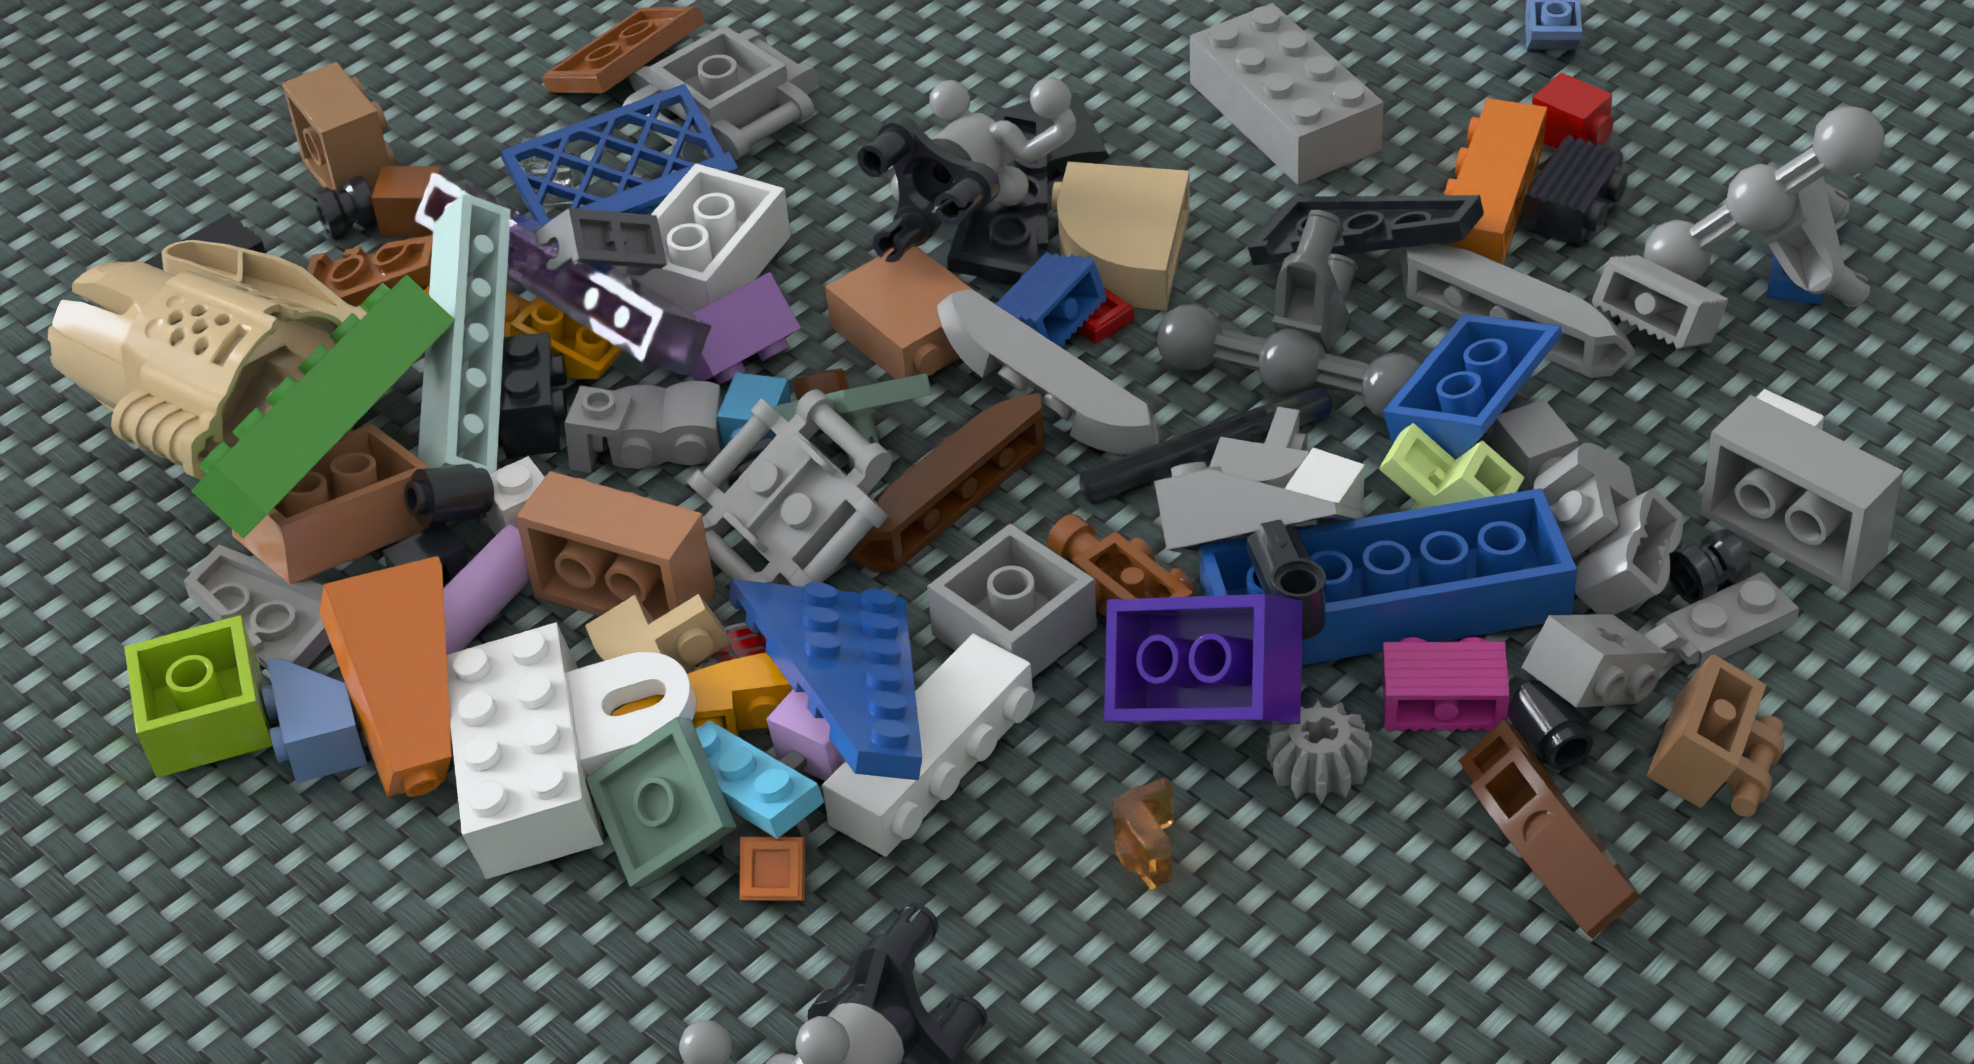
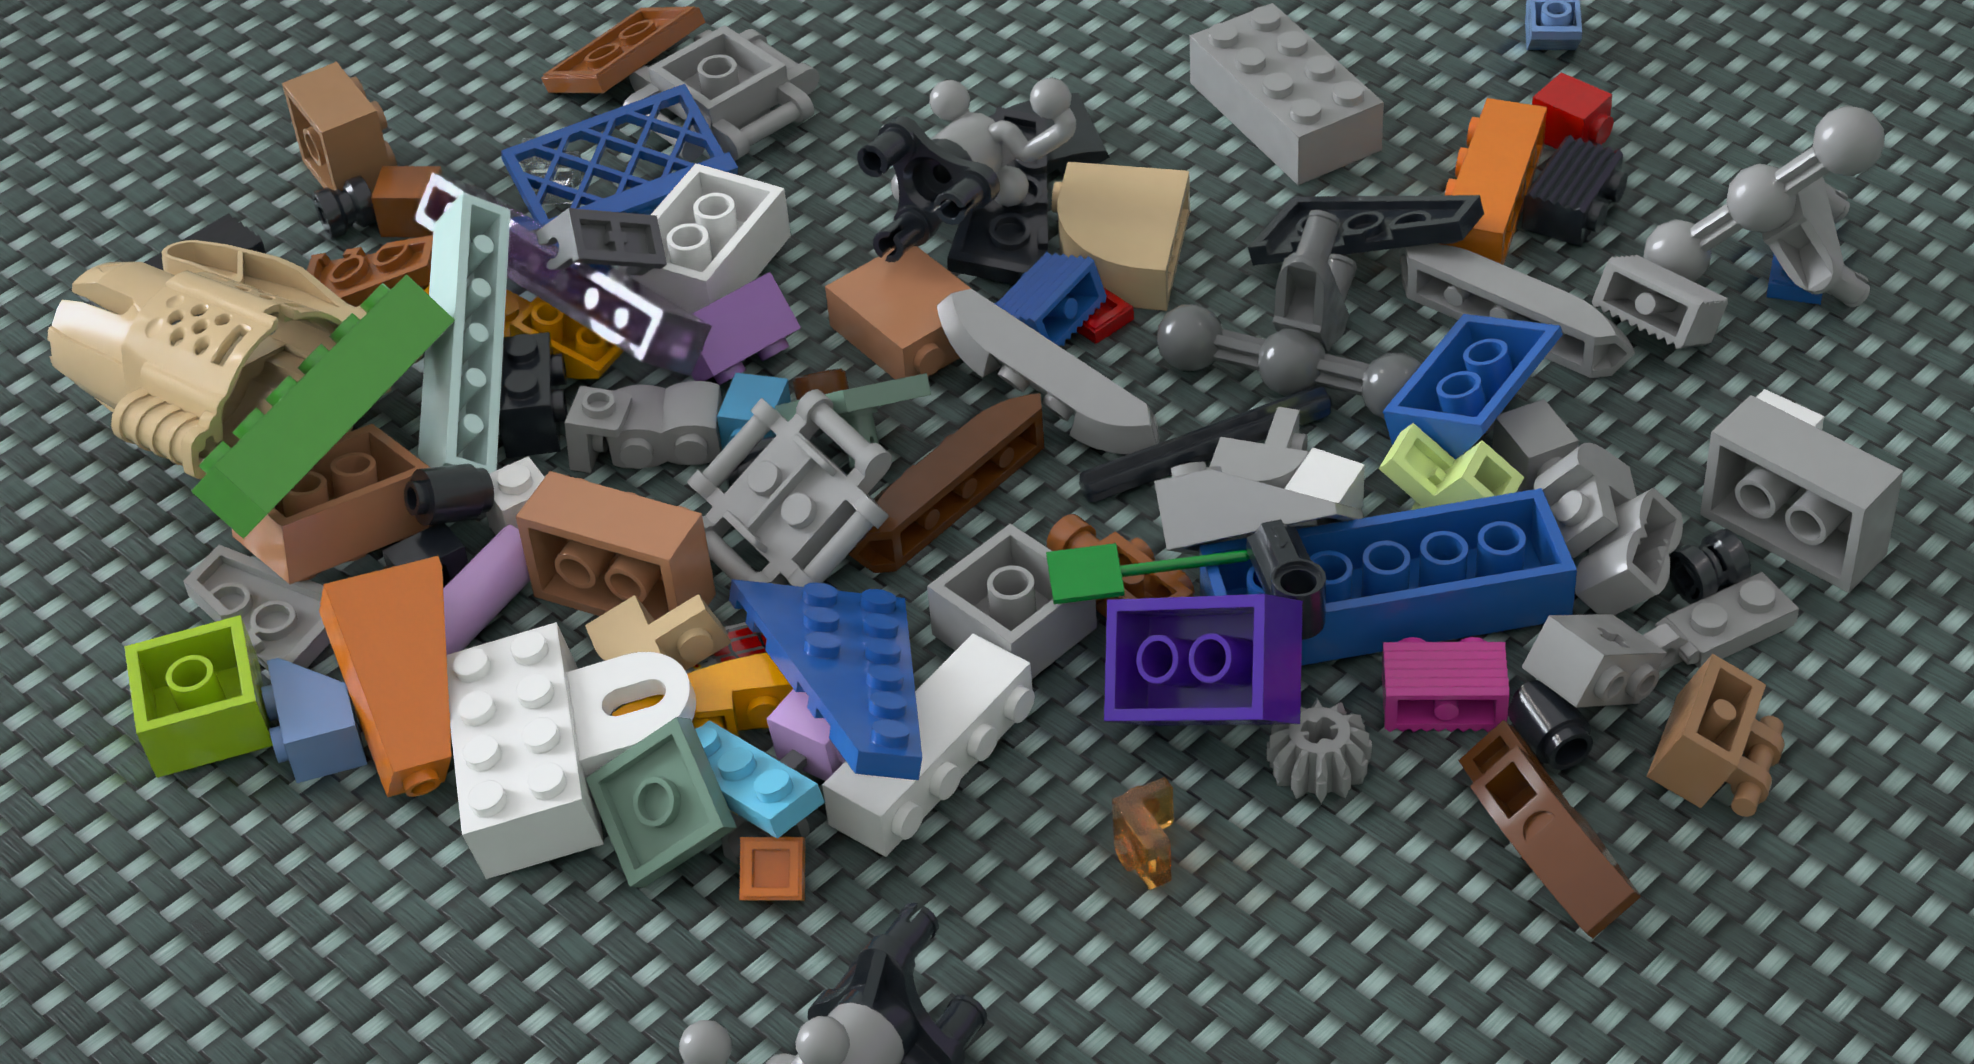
(1097, 573): none -> green piece

